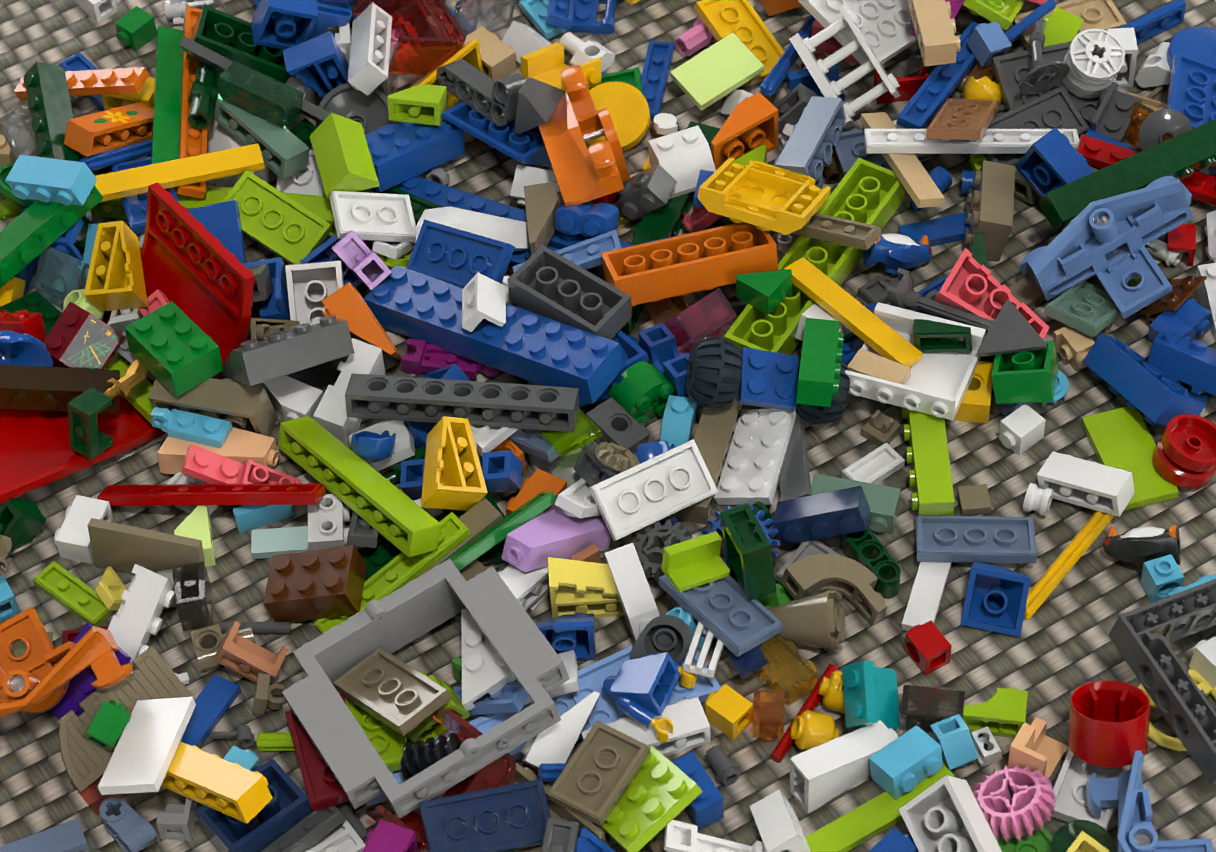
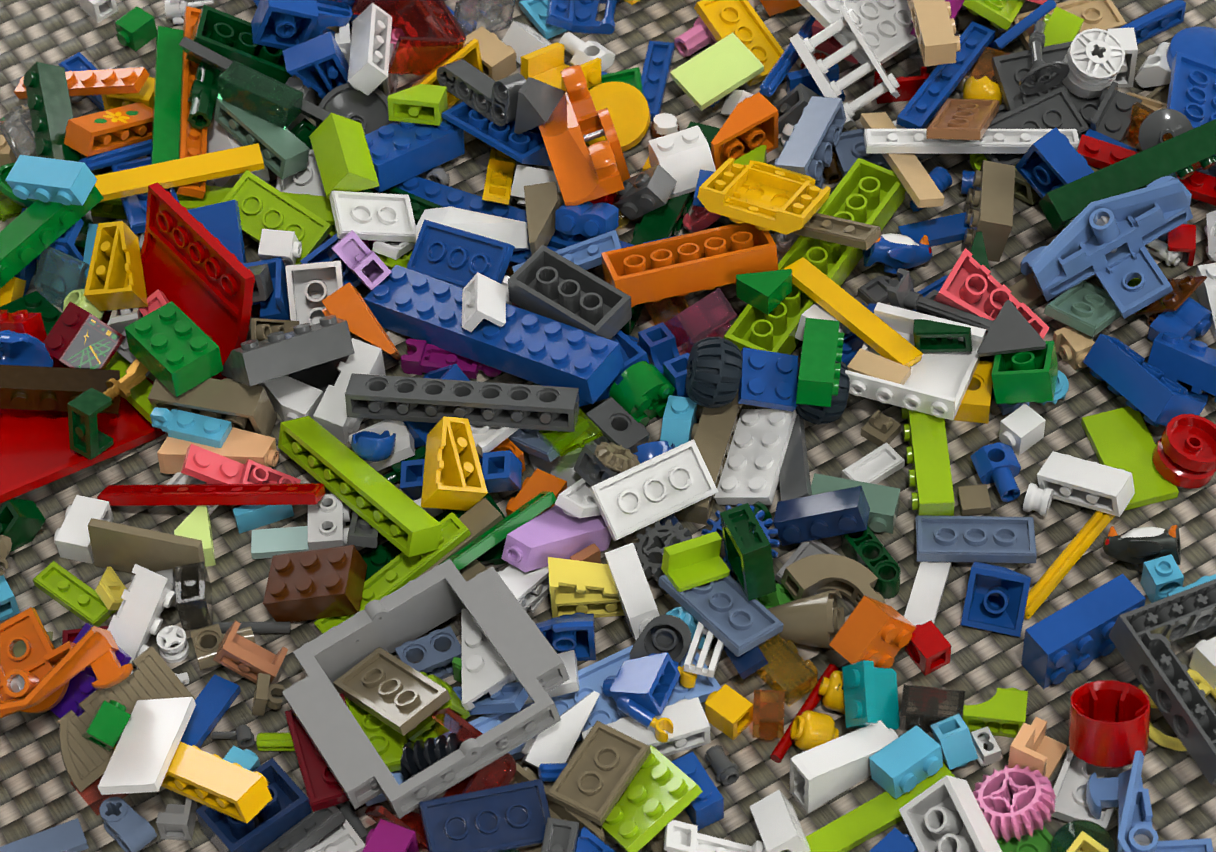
(169, 637): none -> white wheel
(279, 244): none -> white brick
(428, 655): none -> sand blue brick
(498, 177): none -> yellow slope
(873, 634): none -> orange brick
(988, 42): medium blue brick -> none
(998, 465): none -> blue piece
(1077, 632): none -> blue brick

